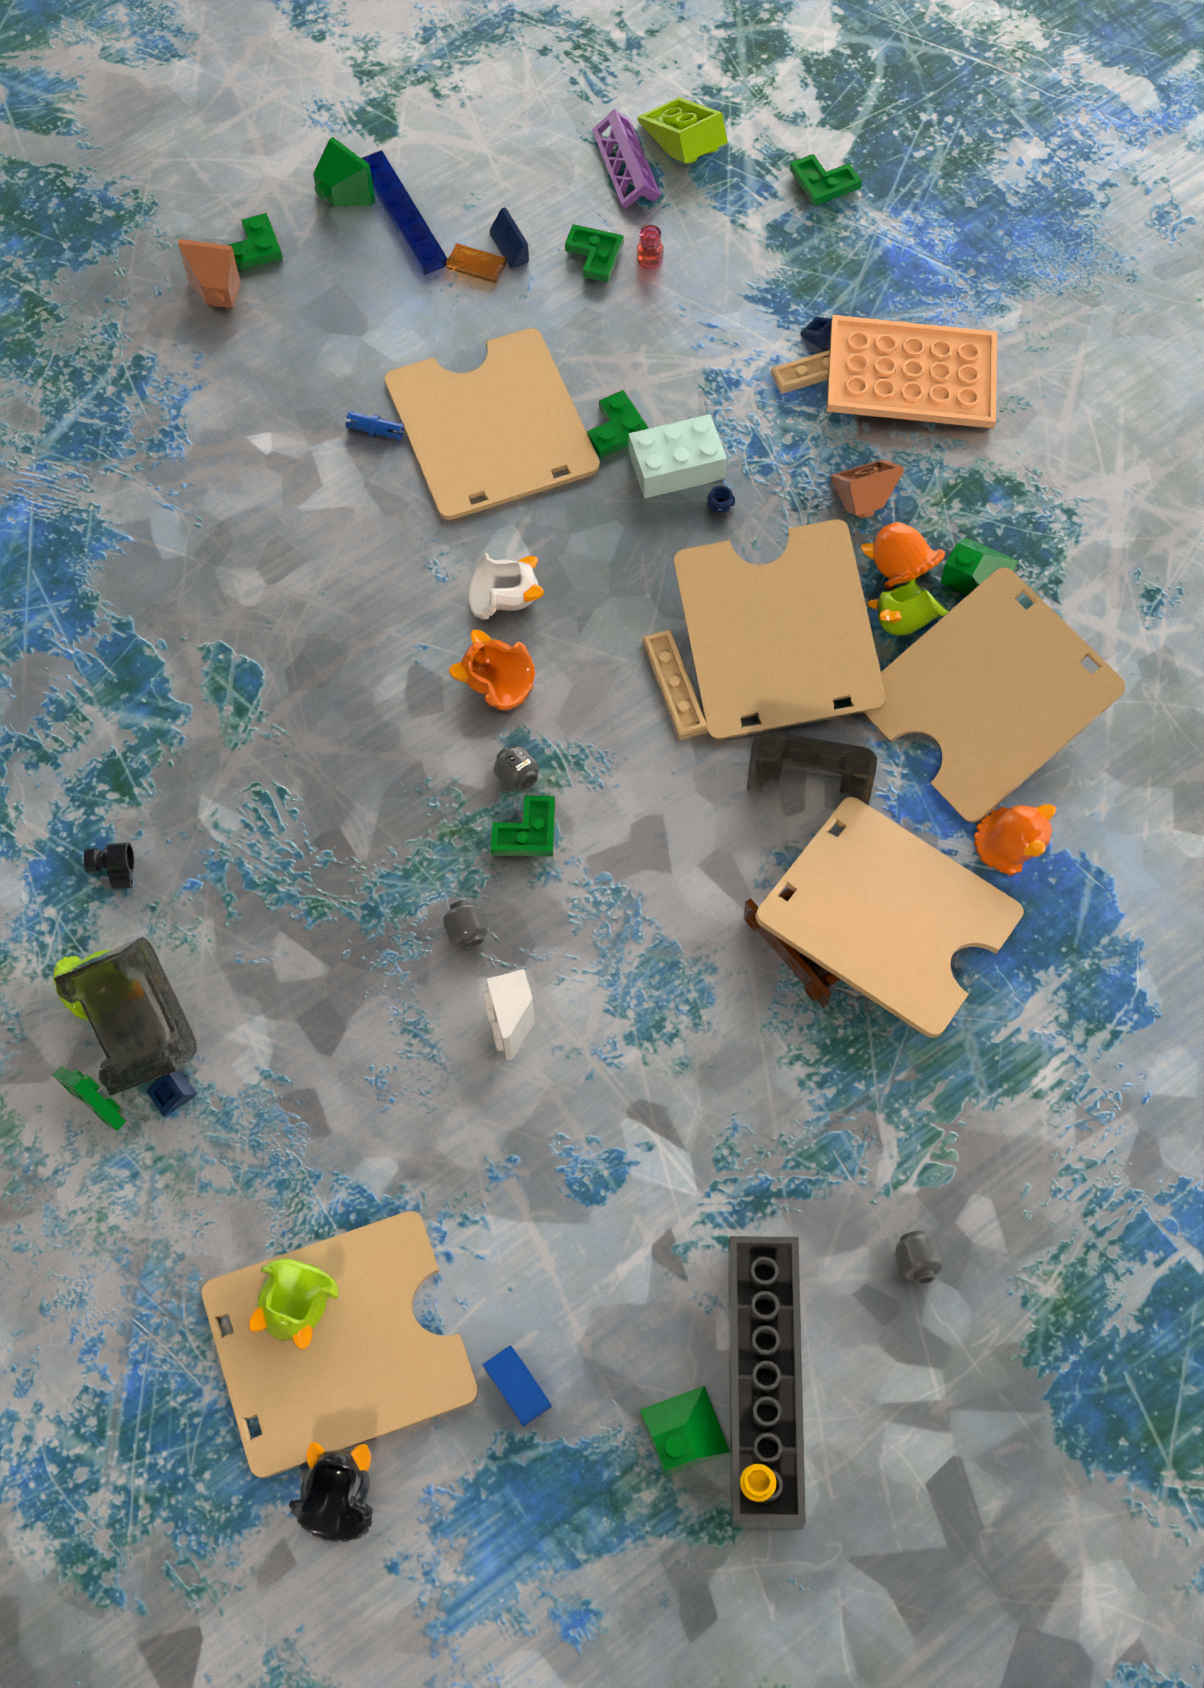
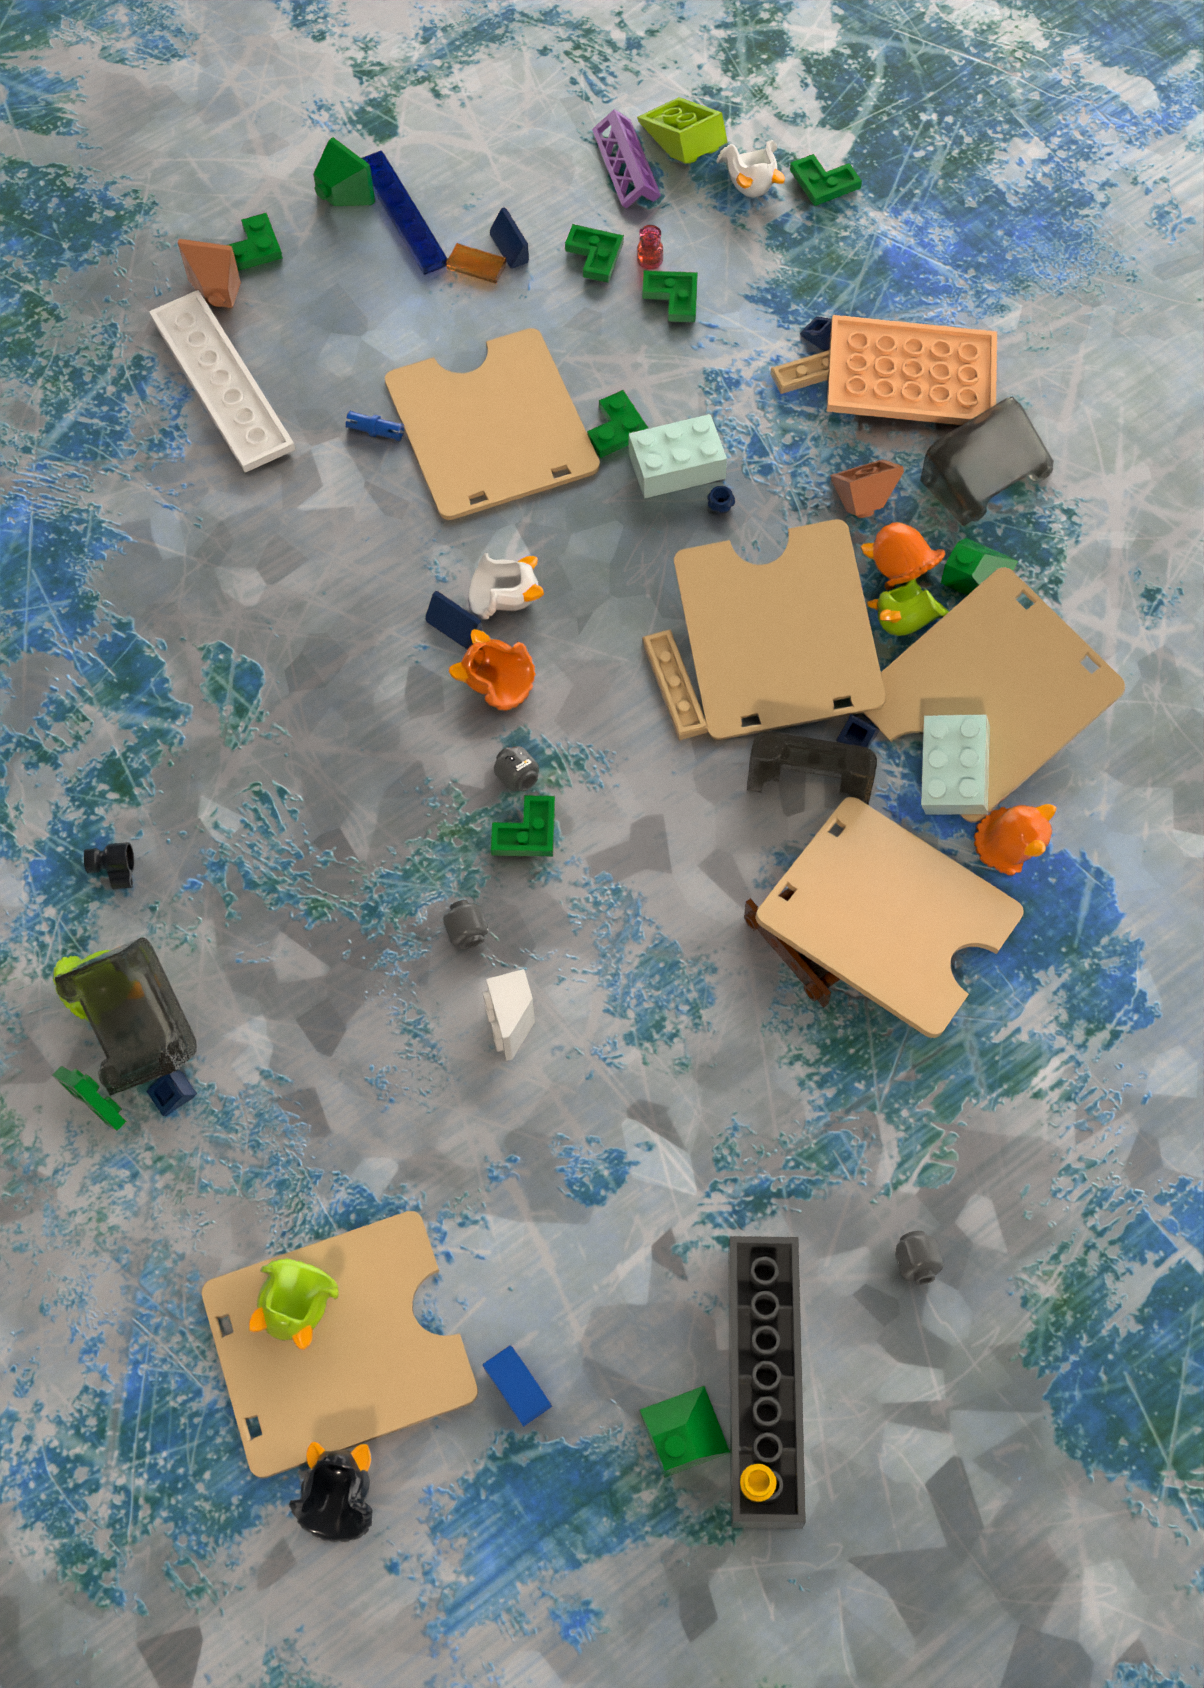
(222, 381): none -> white plate
(452, 619): none -> dark blue slope
(676, 287): none -> green plate
(752, 171): none -> white hair
(857, 732): none -> dark blue slope
(955, 764): none -> light aqua brick
(984, 460): none -> clear smoke windscreen

